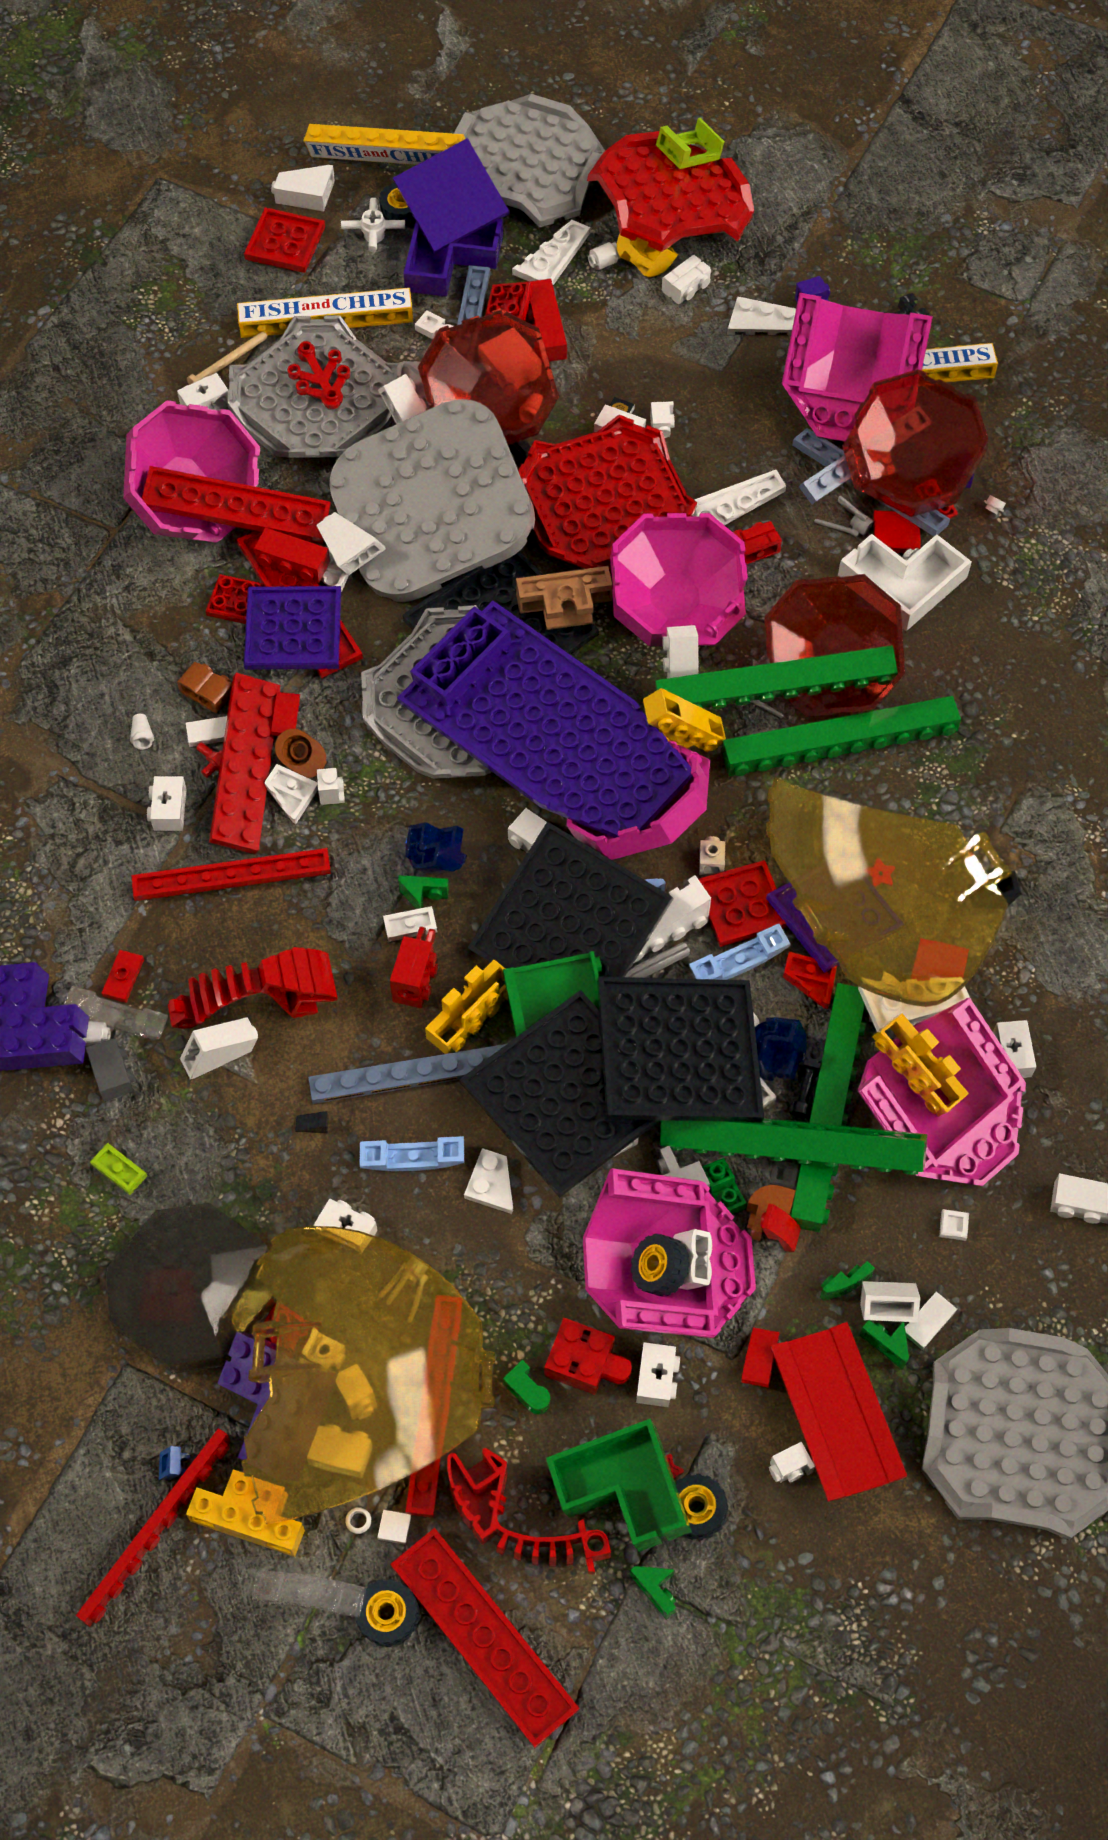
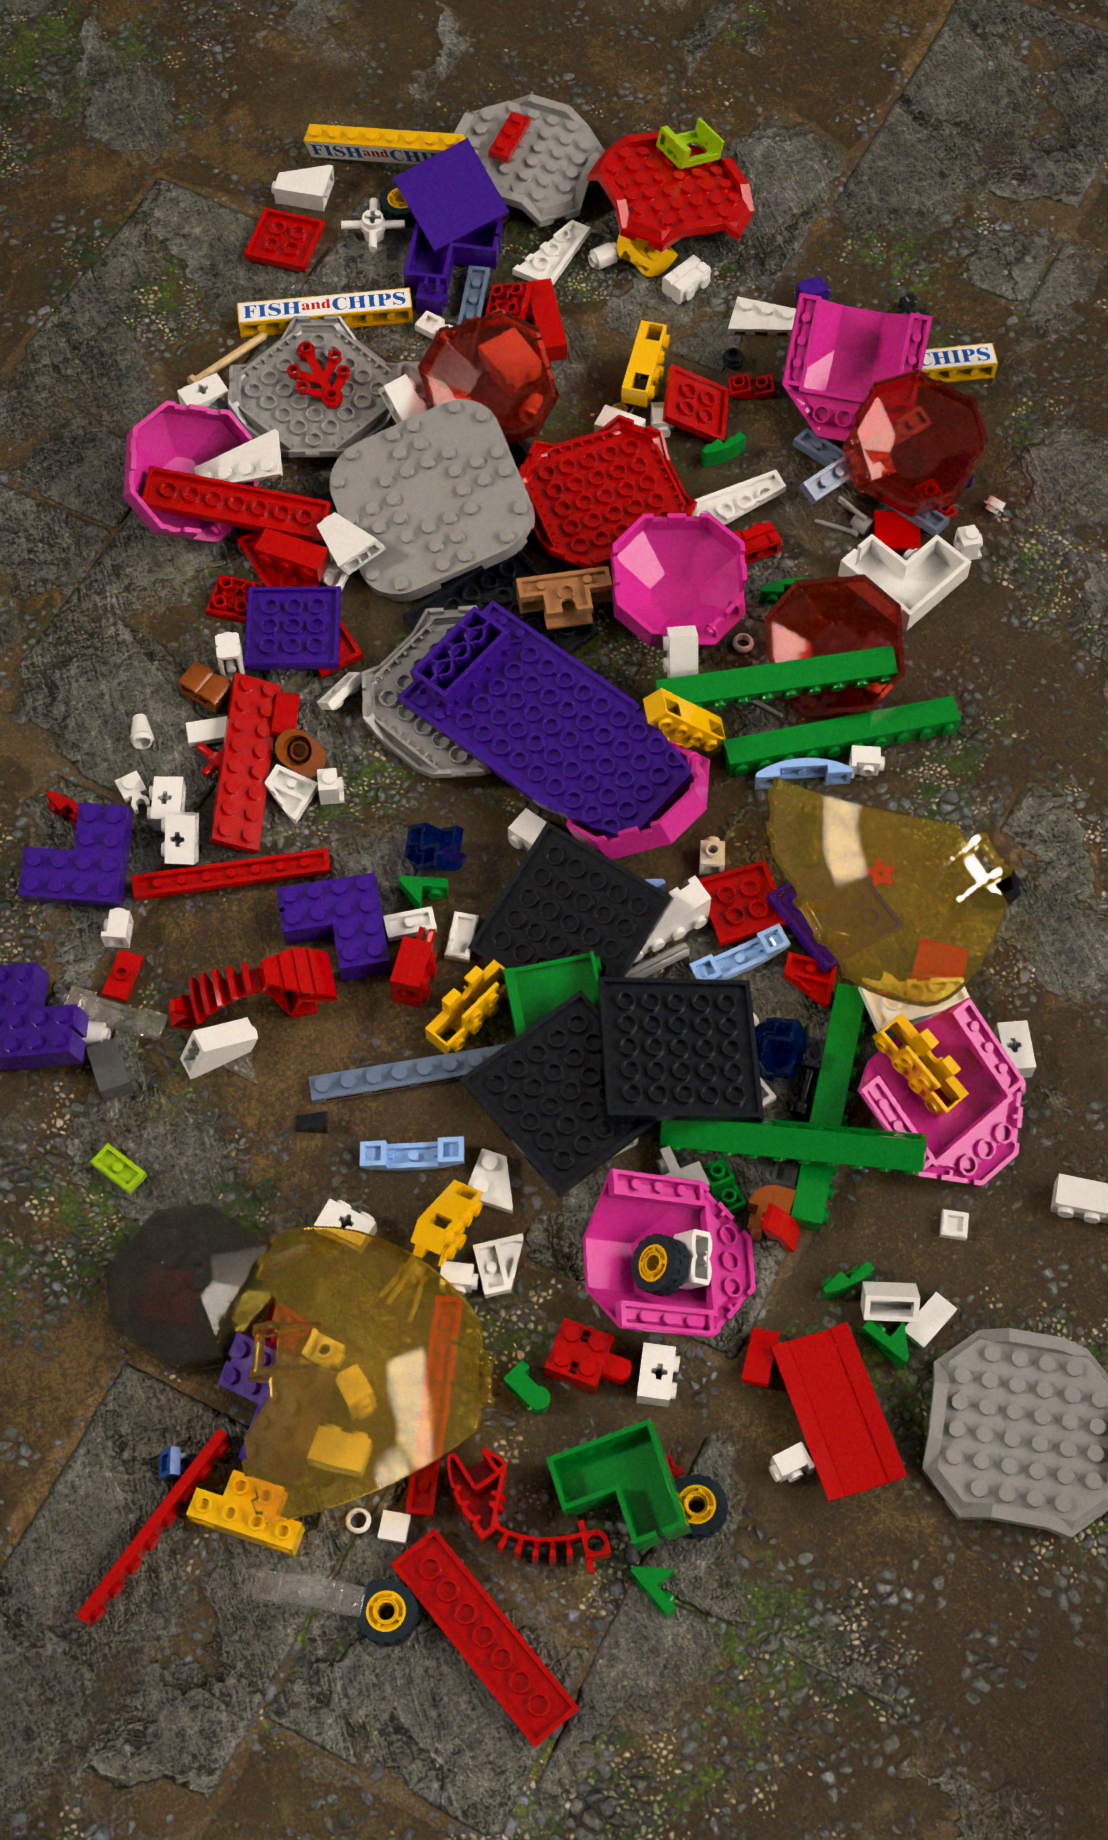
(62, 806): none -> red slope
(90, 872): none -> dark purple piece
(118, 929): none -> white brick
(133, 790): none -> white plate
(188, 850): none -> white brick
(229, 654): none -> white brick
(248, 462): none -> white wing
(339, 910): none -> dark purple piece
(346, 686): none -> white plate
(431, 297): none -> dark purple brick
(454, 1209): none -> yellow piece
(460, 936): none -> white tile
(460, 1276): none -> white brick
(498, 1263): none -> white wing
(509, 137): none -> red plate
(647, 360): none -> yellow piece
(695, 404): none -> red plate
(721, 452): none -> green slope
(733, 358): none -> black plate
(743, 649): none -> white piece
(751, 388): none -> red slope
(774, 591): none -> green slope
(833, 771): none -> light blue slope
(866, 760): none -> white brick
(968, 542): none -> white brick

